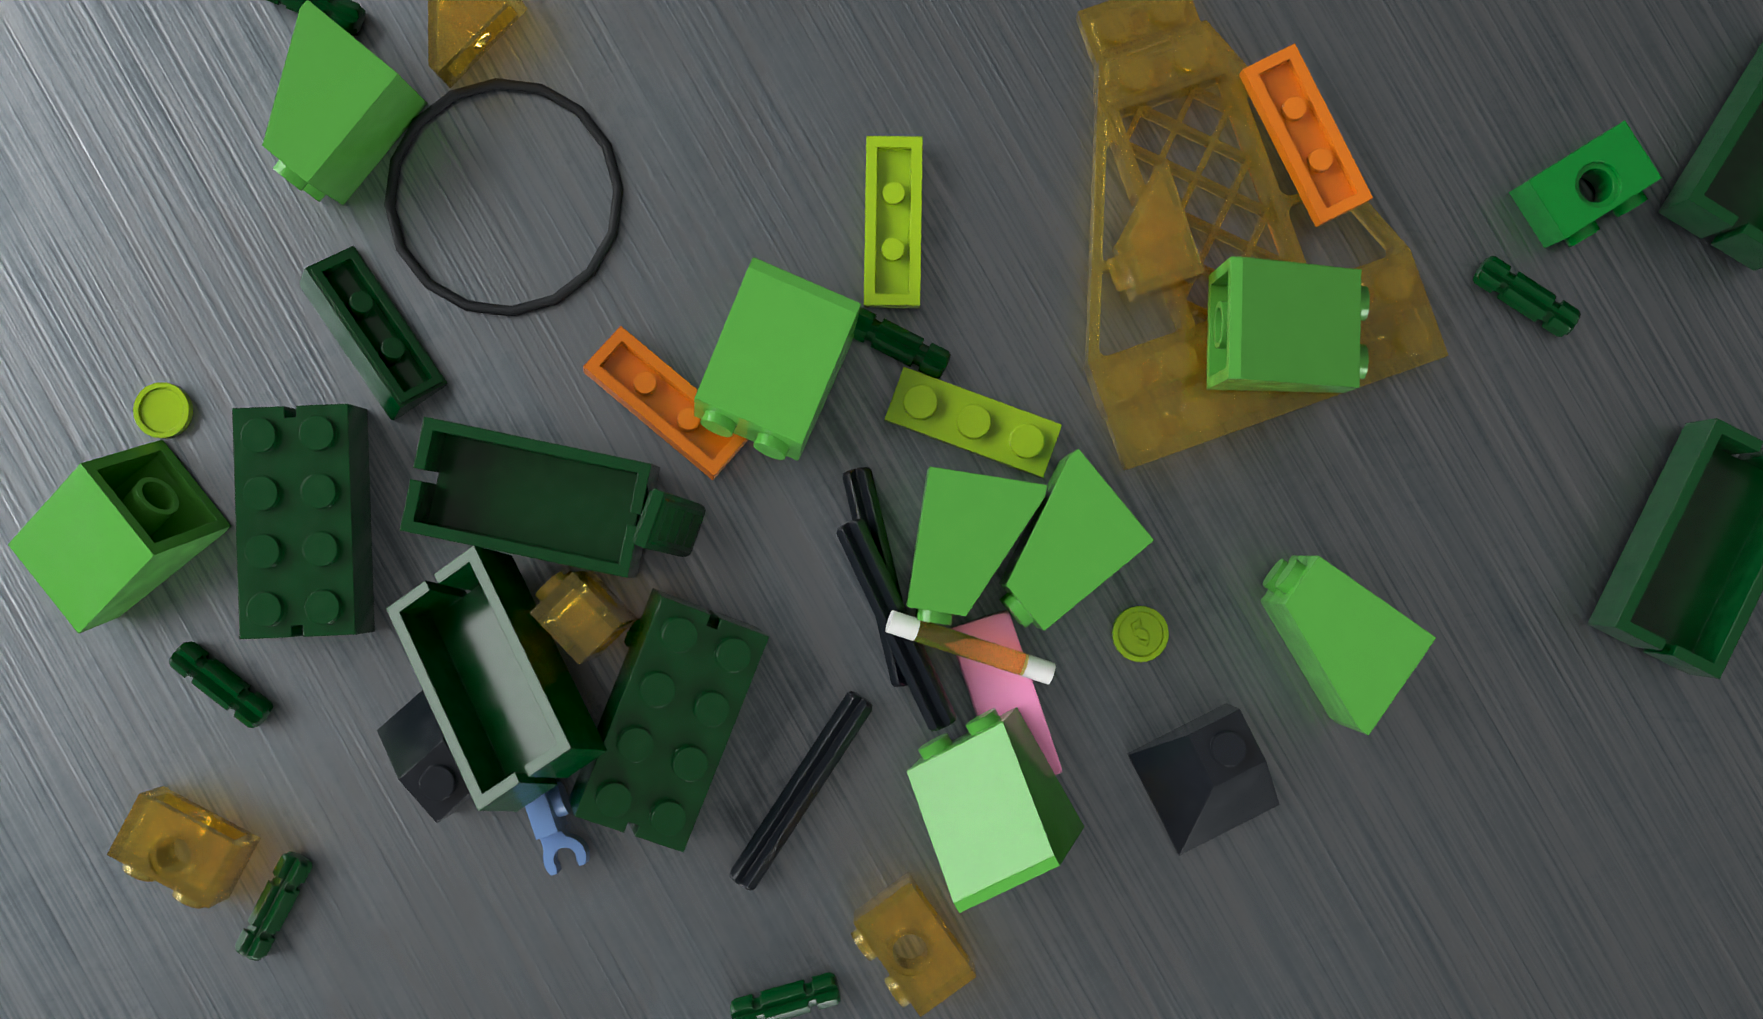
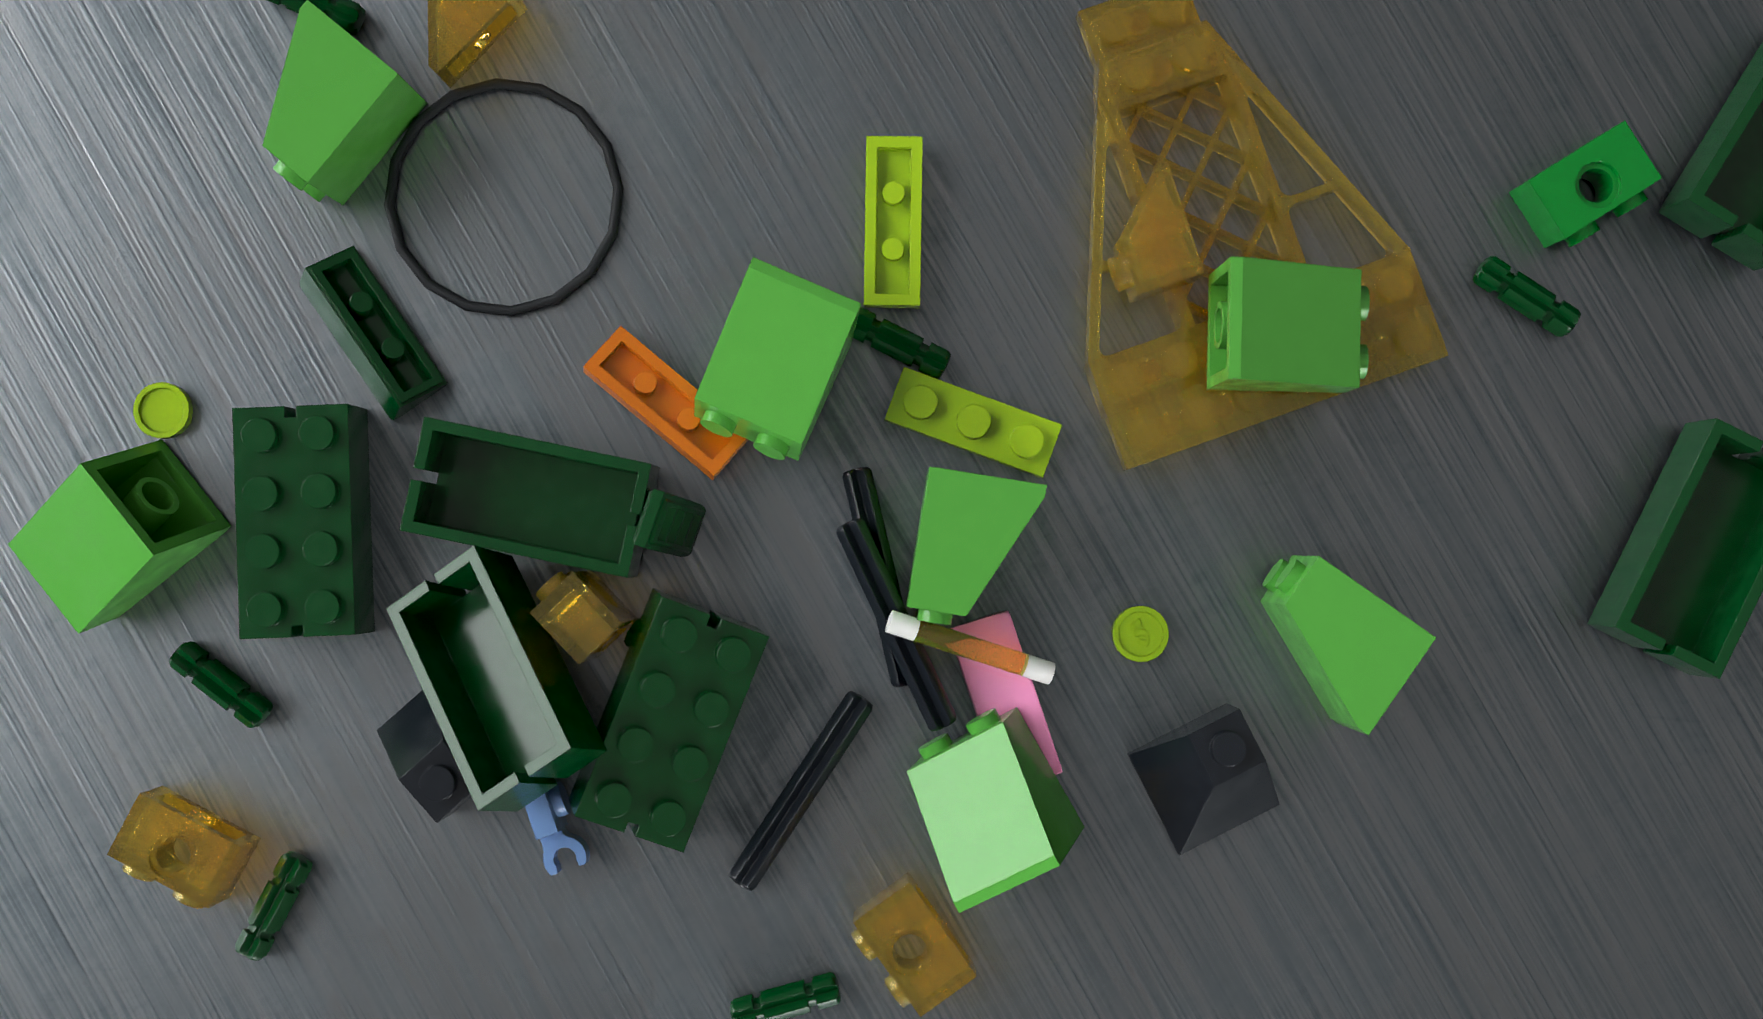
(1069, 544): bright green slope -> none
(1305, 135): orange plate -> none

